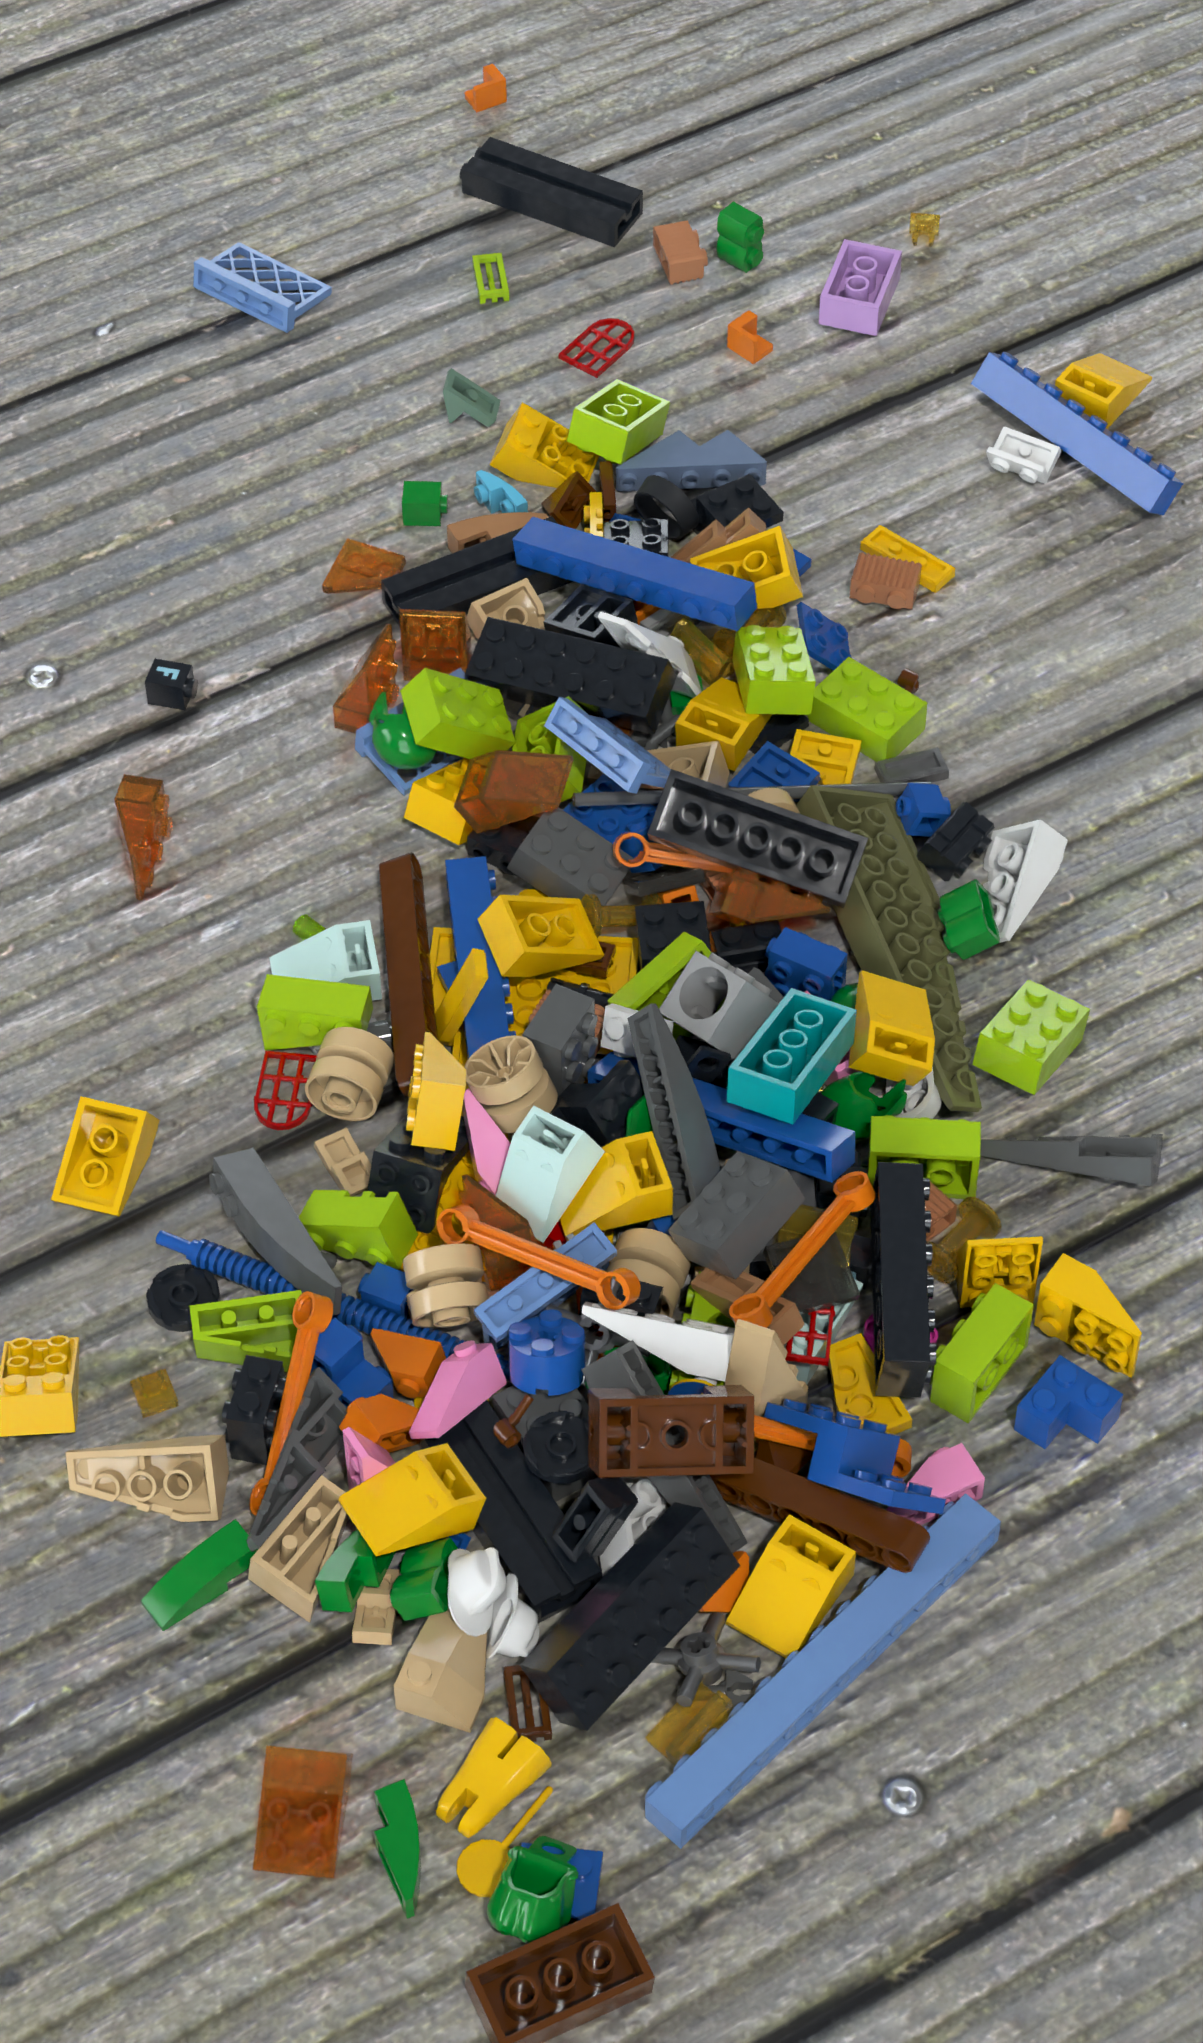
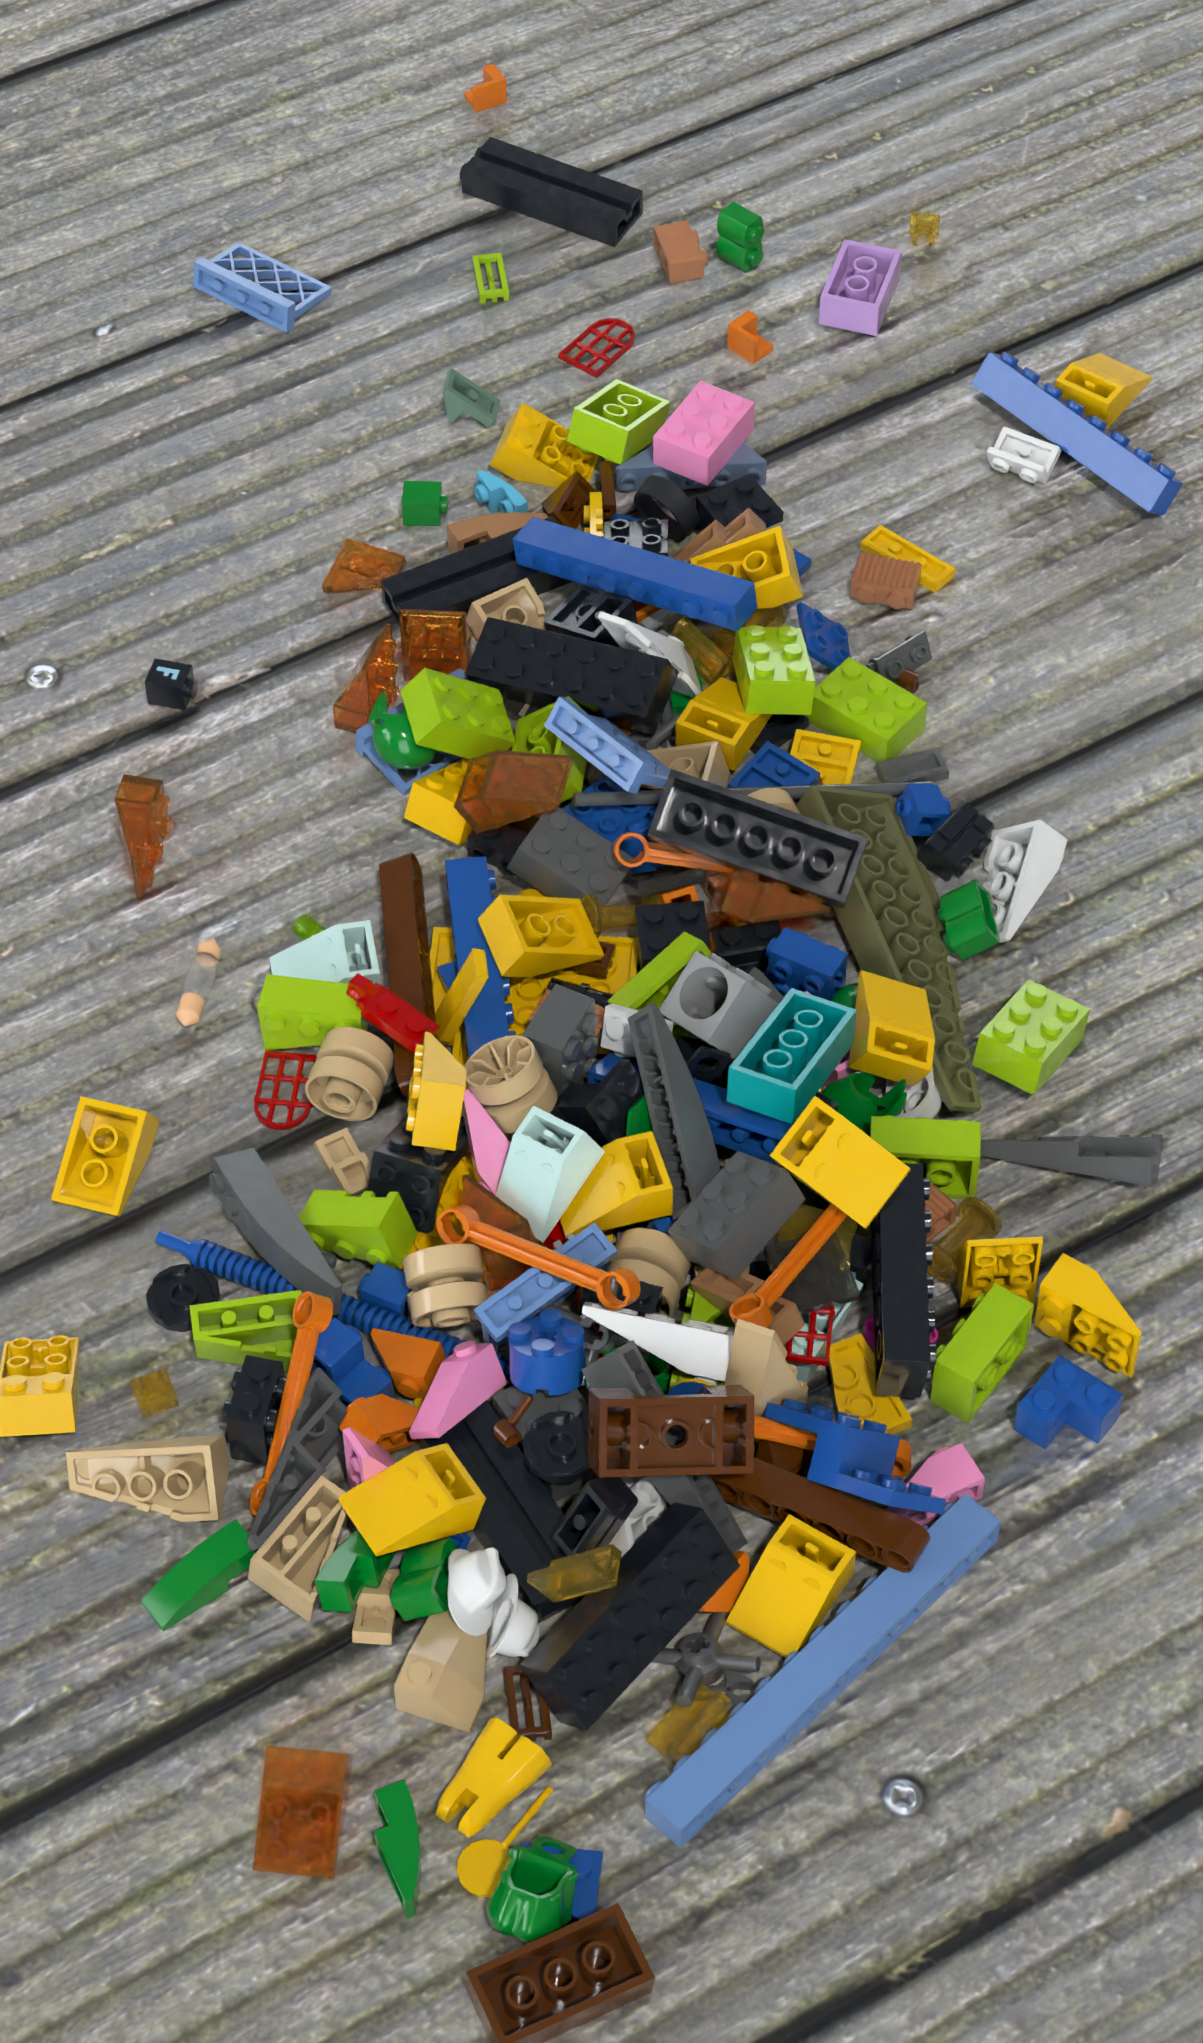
(198, 982): none -> piece
(390, 1012): none -> red hinge
(578, 1574): none -> clear yellow panel
(703, 433): none -> bright pink brick
(840, 1162): none -> yellow slope
(908, 654): none -> dark grey hinge

